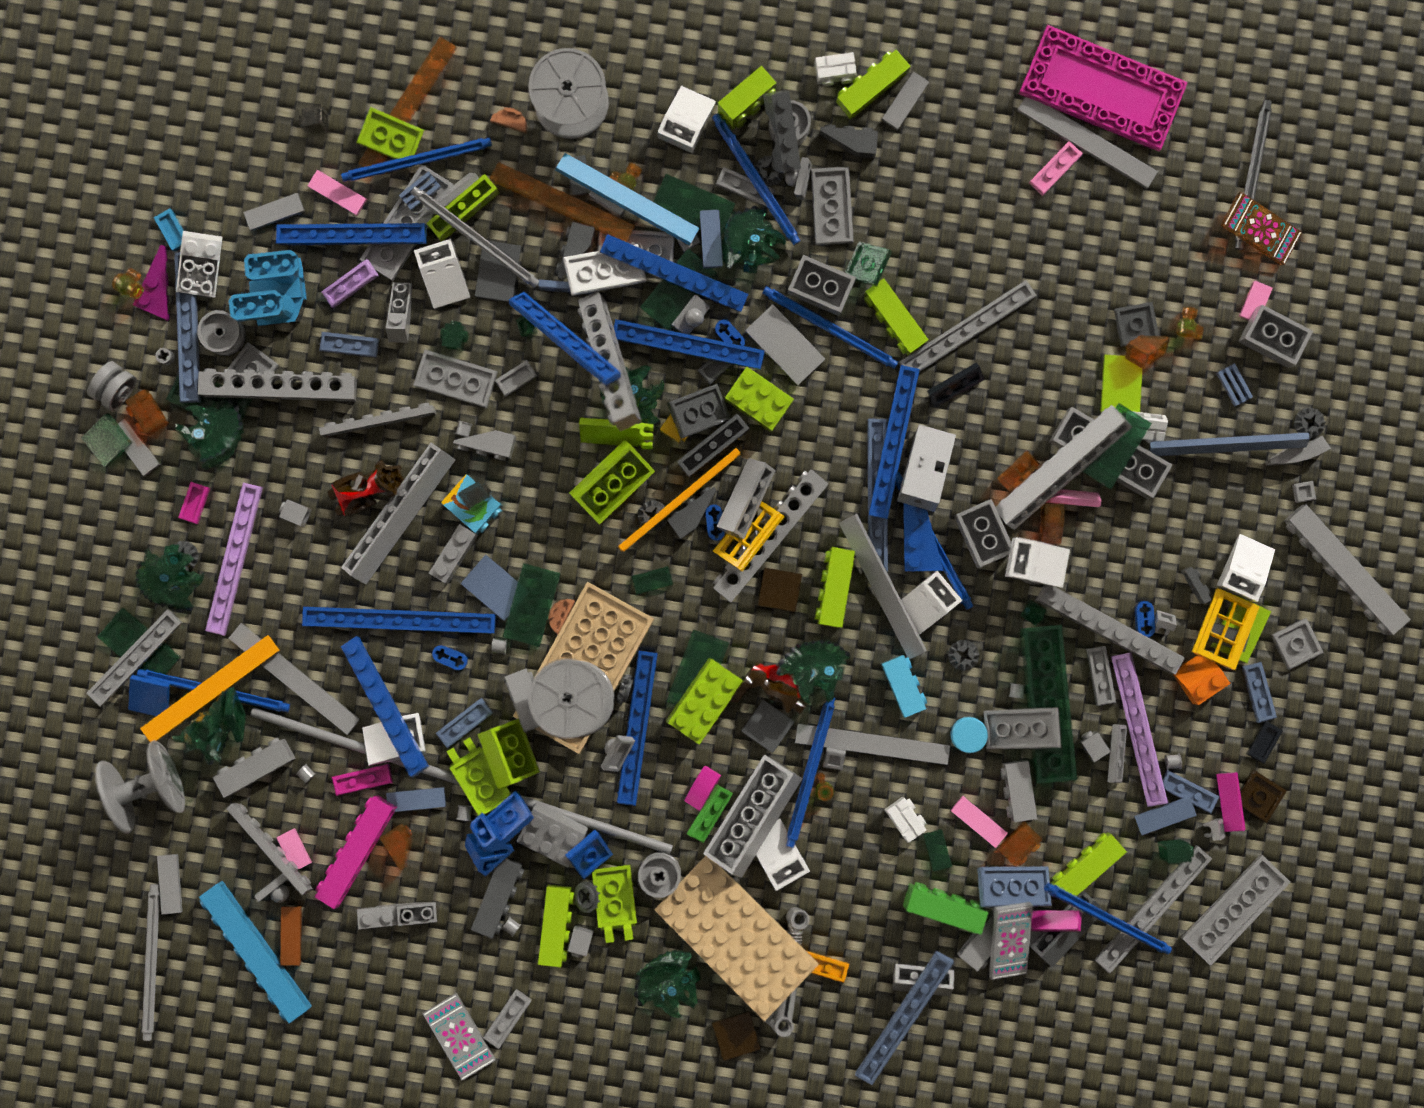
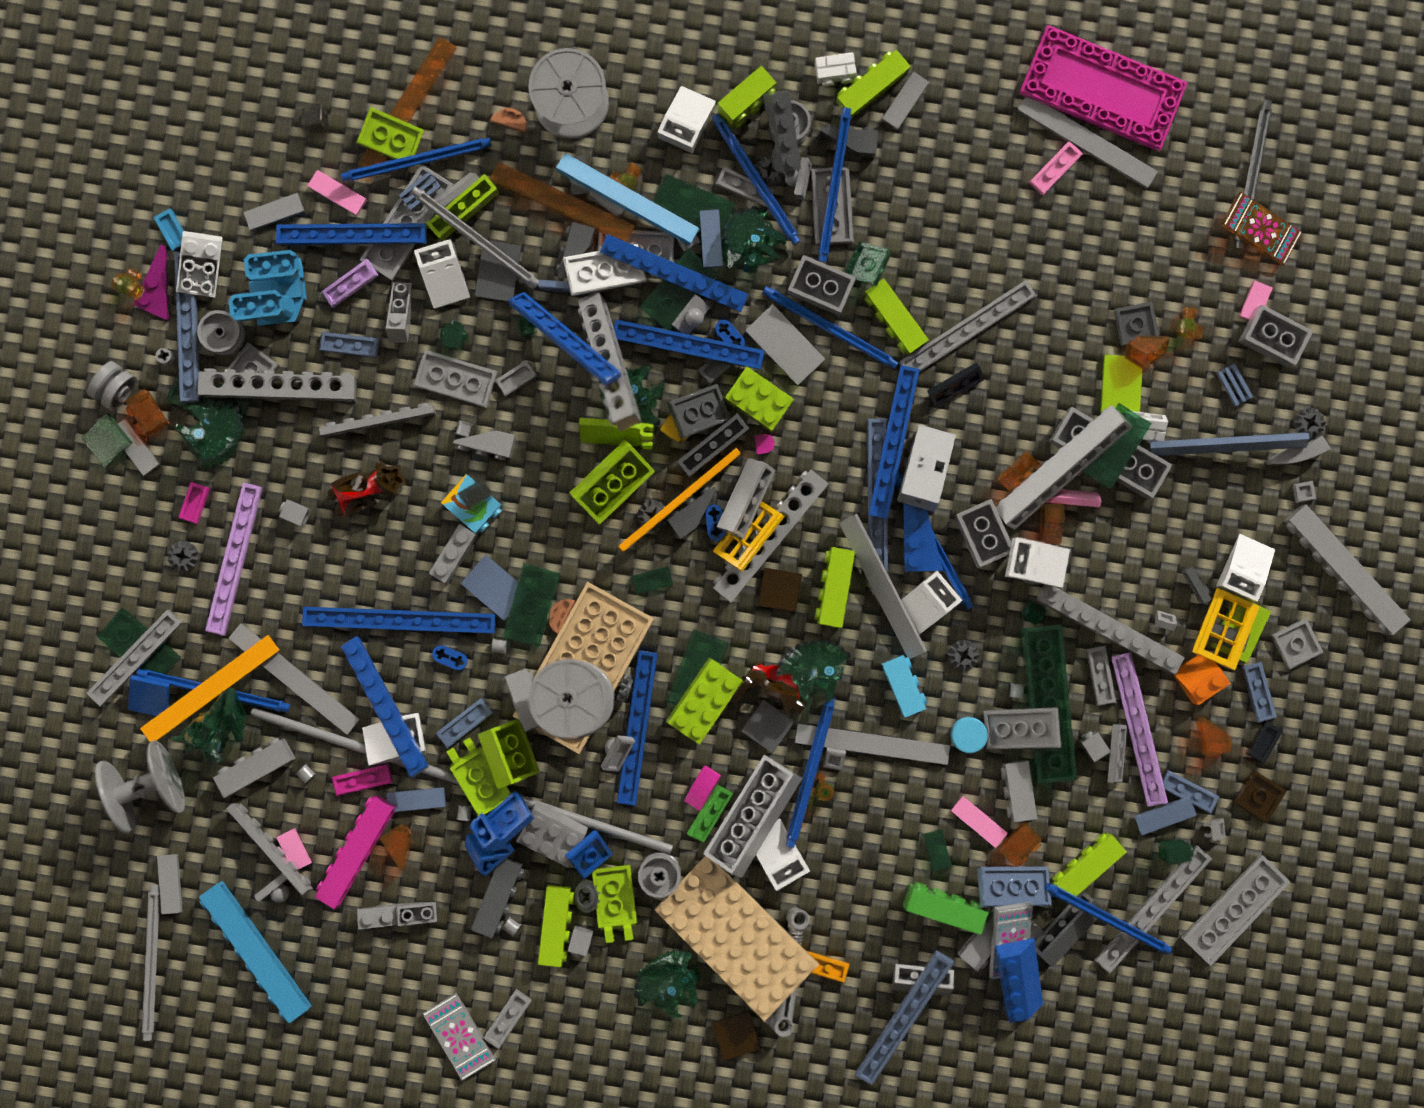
(166, 579): clear green piece -> none
(291, 935): dark orange tile -> none
(398, 513): light grey brick -> none
(764, 443): none -> dark pink tile
(834, 184): none -> blue piece
(905, 819): white brick -> none
(1019, 979): none -> blue slope
(1056, 921): dark pink tile -> none
(1150, 619): blue beam -> none
(1173, 761): light grey axle -> none
(1212, 738): none -> clear orange slope
(1231, 802): dark pink tile -> none

